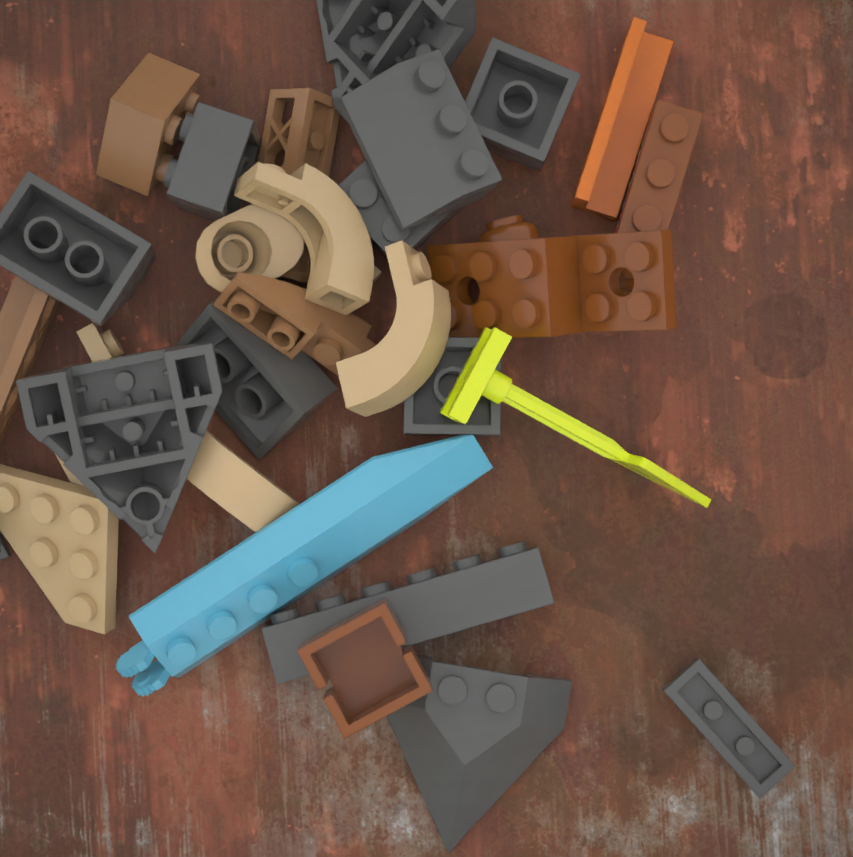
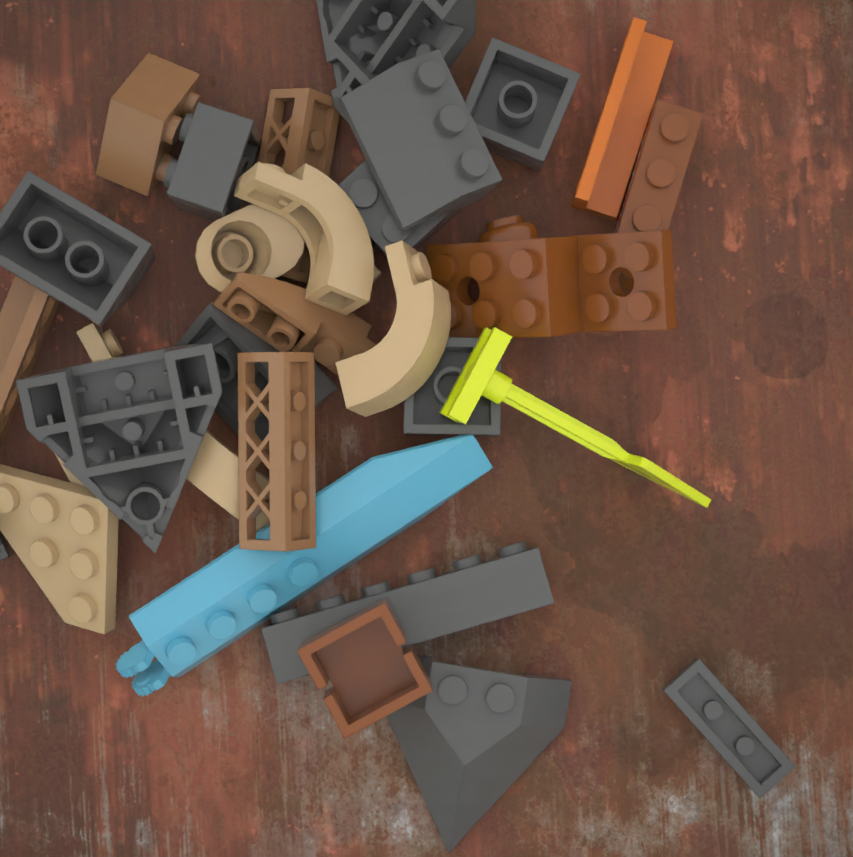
(285, 451): none -> medium nougat fence

